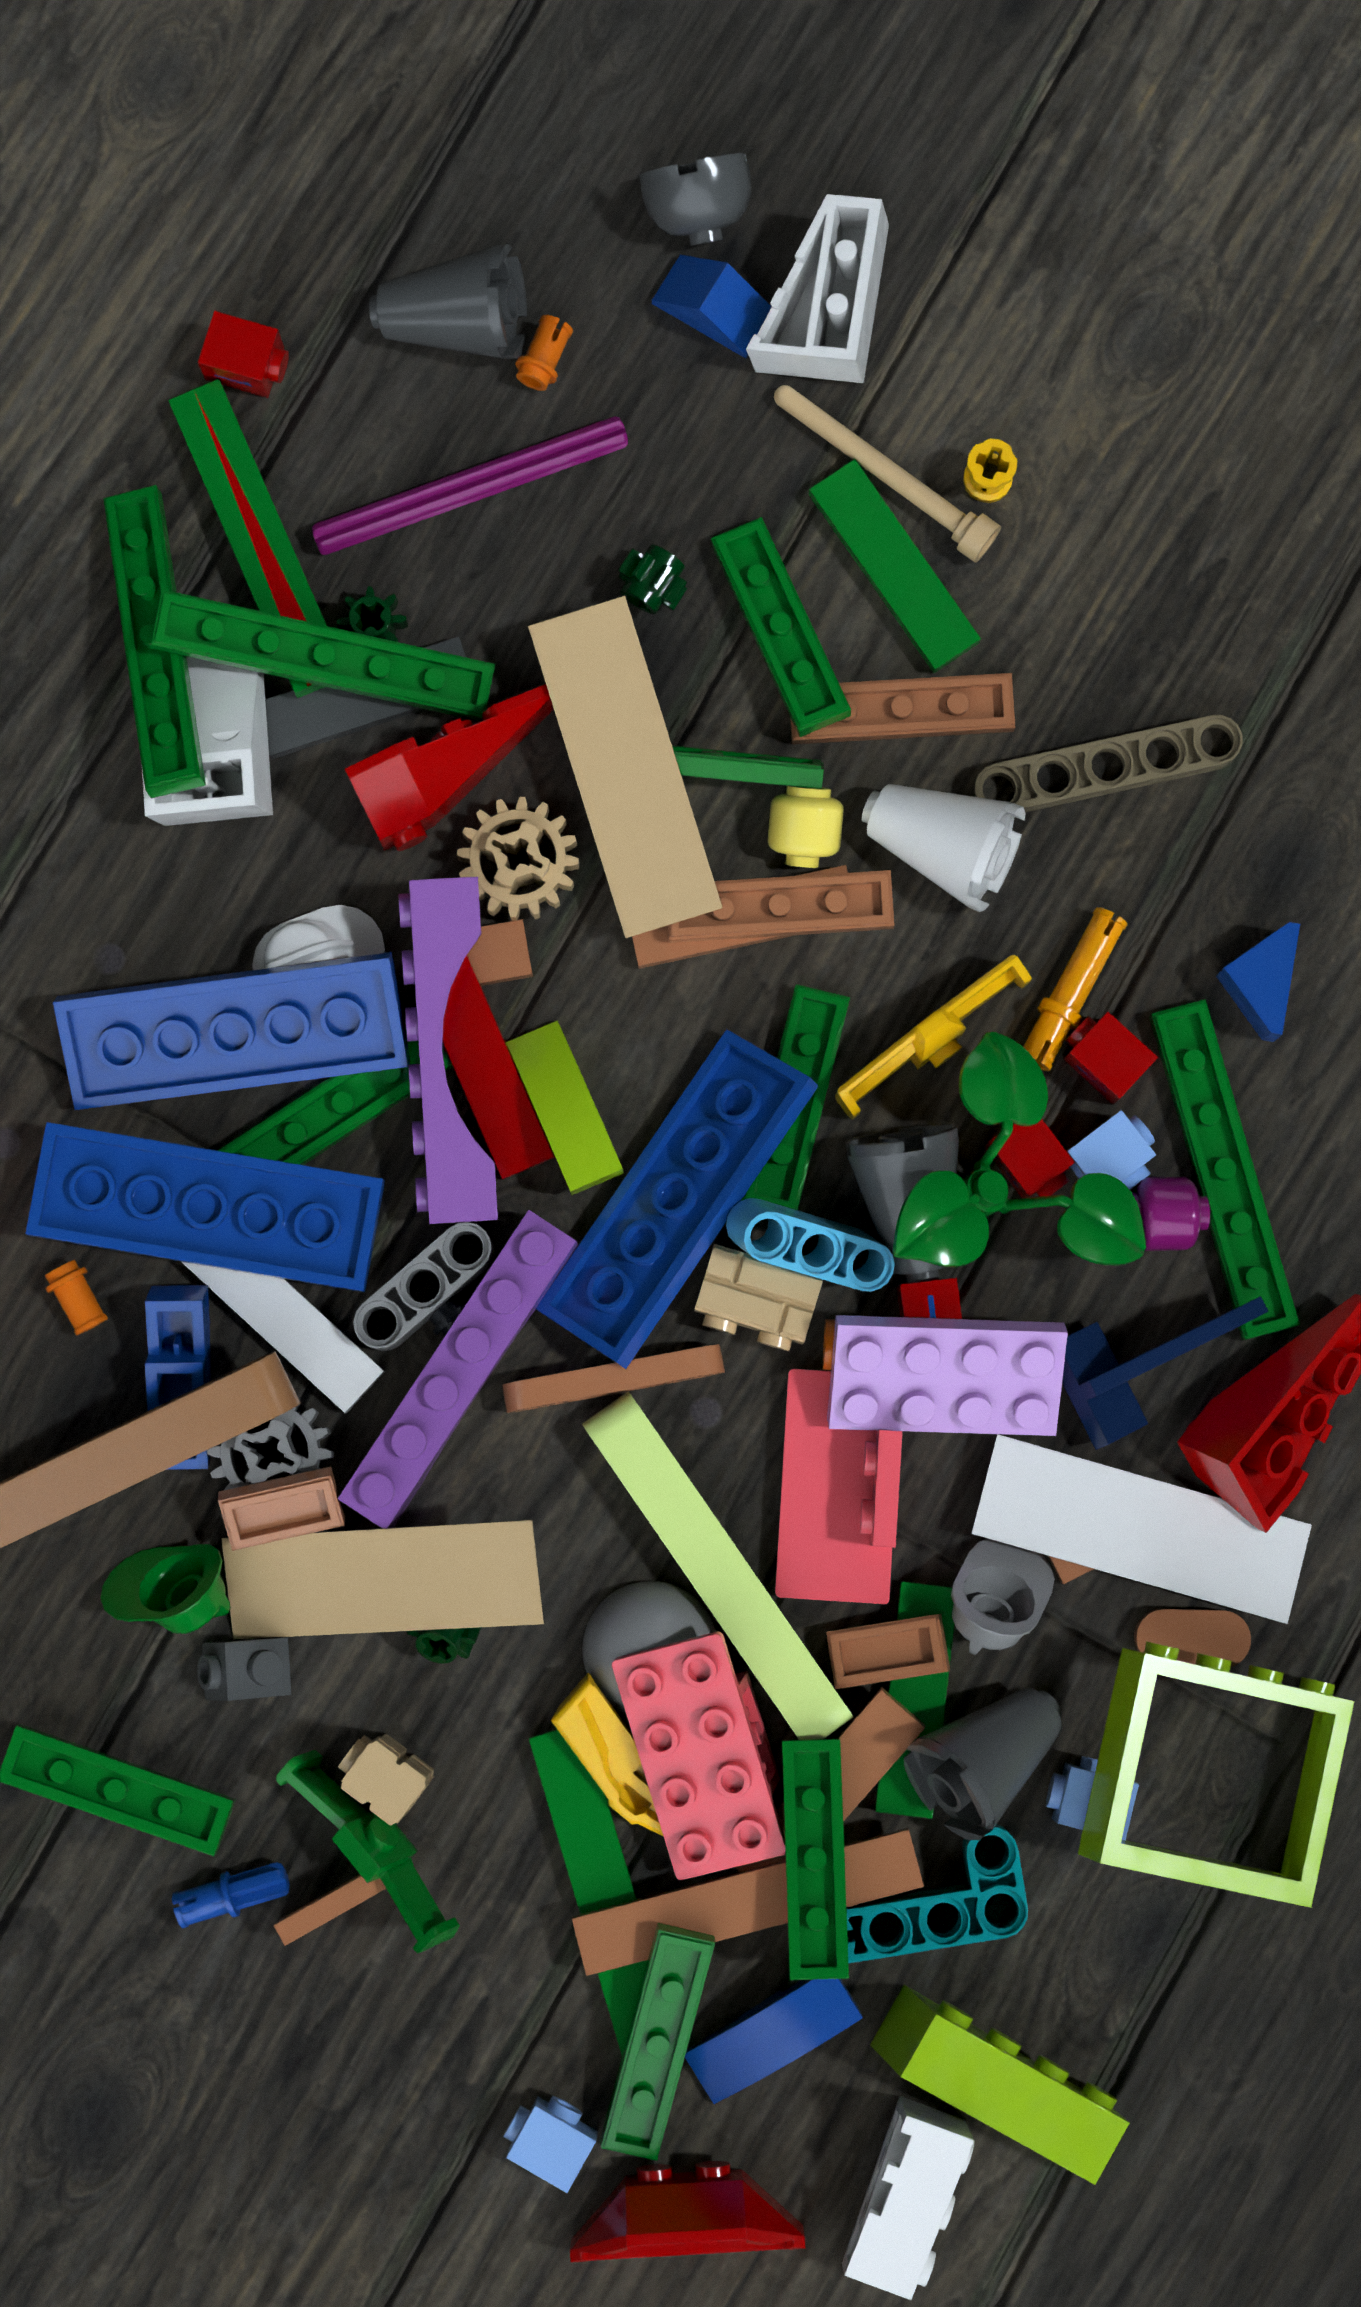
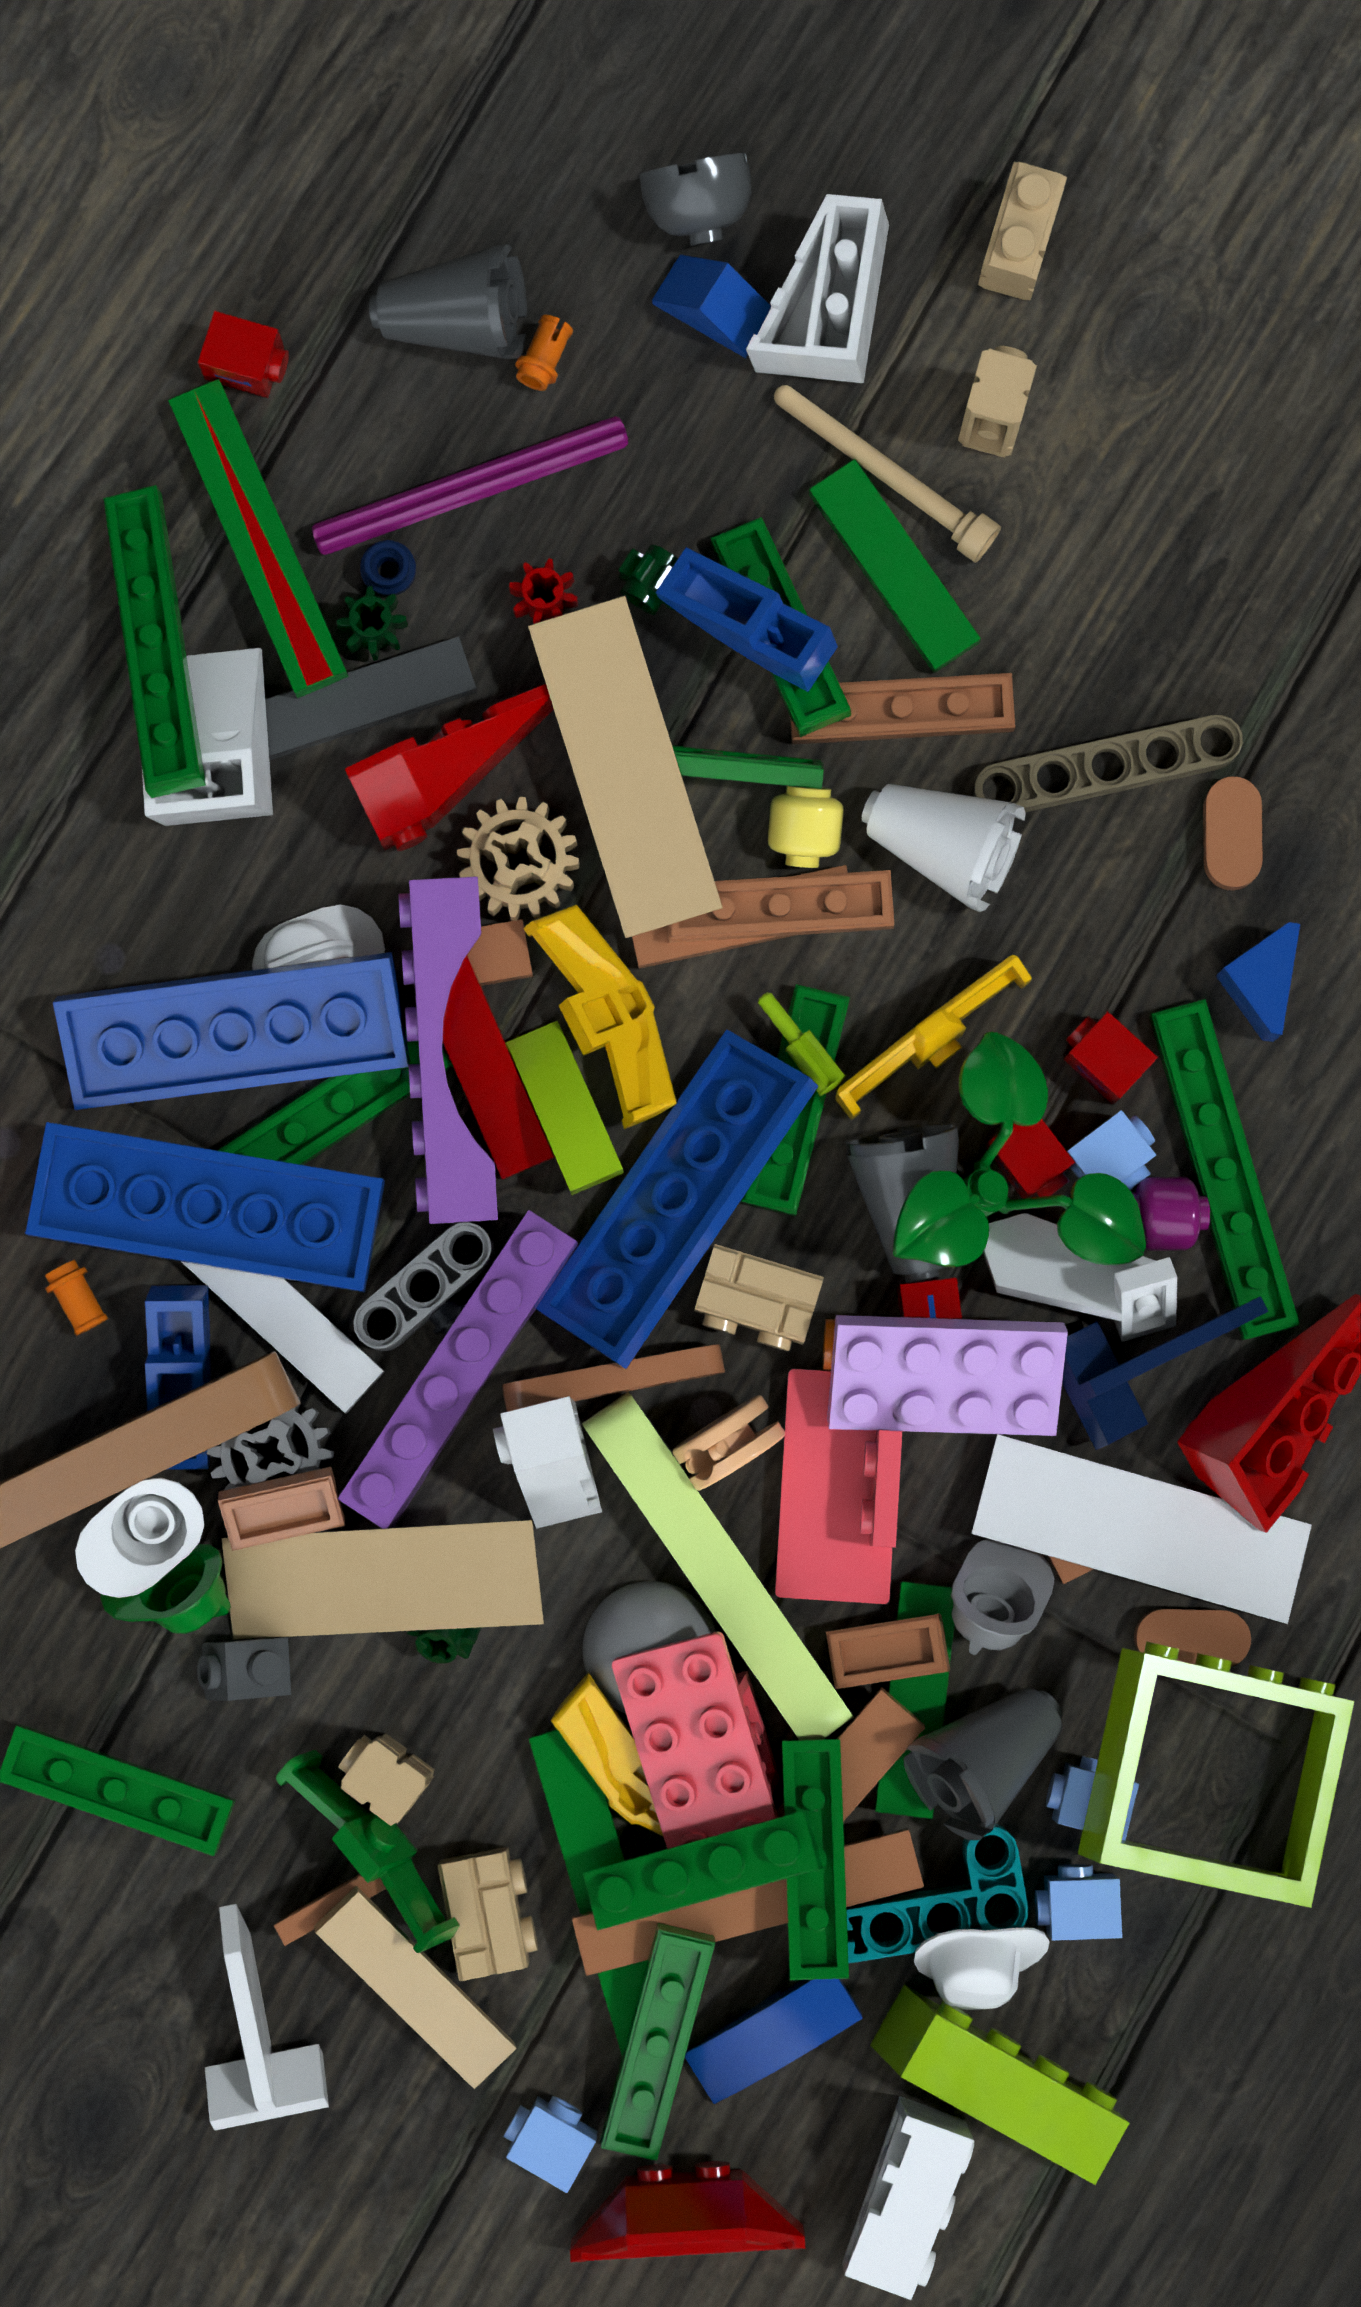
(139, 1537): none -> white piece
(230, 1894): blue axle -> none
(264, 2082): none -> white piece
(322, 655): green tile -> none
(384, 552): none -> dark blue plate
(415, 1987): none -> tan tile
(484, 1900): none -> tan brick
(549, 581): none -> red gear
(549, 1461): none -> white wedge
(608, 1012): none -> yellow plate
(703, 1870): none -> green plate
(727, 1444): none -> light nougat head
(748, 618): none -> blue slope
(803, 1048): none -> lime axle
(832, 1256): medium azure beam -> none
(977, 462): yellow bush -> none
(979, 1966): none -> white piece
(997, 401): none -> tan brick
(1022, 230): none -> tan brick
(1035, 1265): none -> white piece
(1063, 1006): light orange pin -> none
(1079, 1904): none -> light blue brick
(1232, 833): none -> nougat tile

